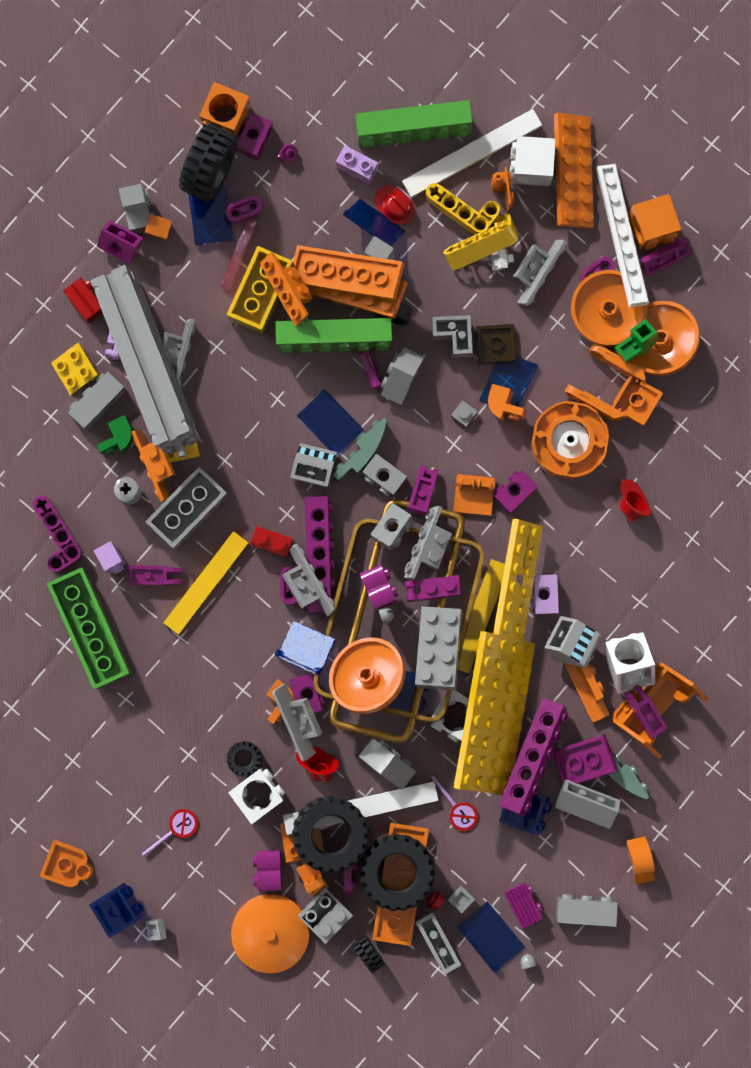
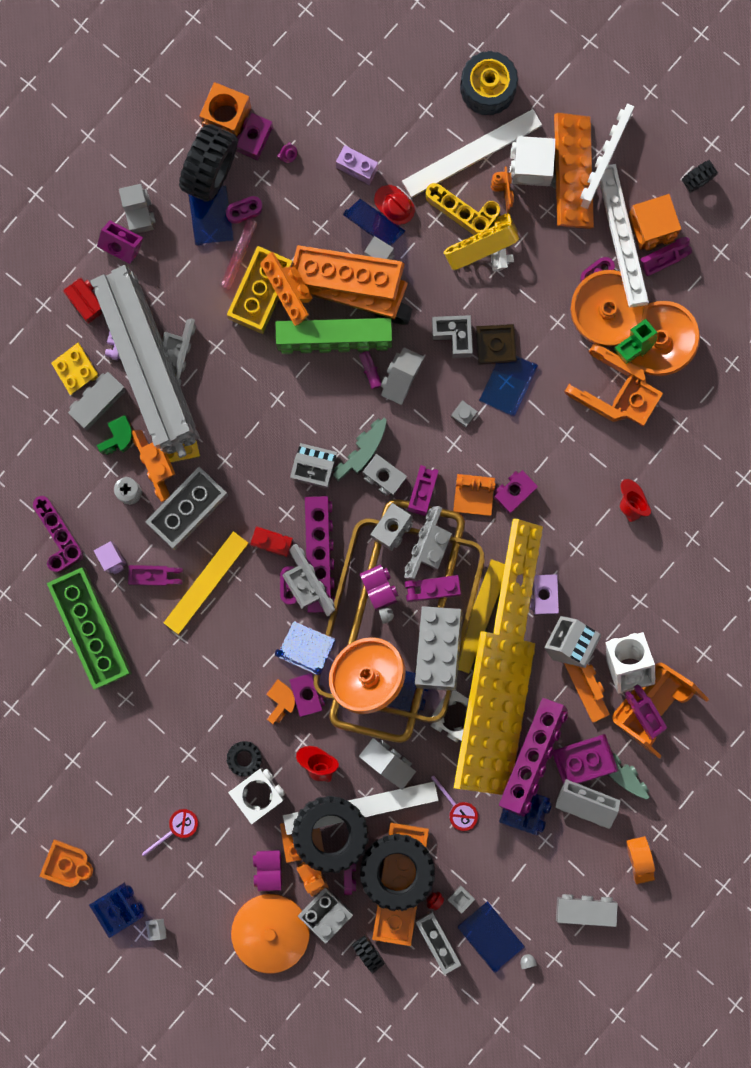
(158, 227): orange panel -> none
(299, 721): light grey bracket -> none
(330, 422): clear blue piece -> none
(413, 123): bright green brick -> none
(488, 83): none -> wheel
(499, 403): orange brick -> none
(523, 904): magenta brick -> none
(535, 269): light grey bracket -> none
(577, 423): orange piece -> none
(602, 162): none -> white plate
(699, 176): none -> black tyre

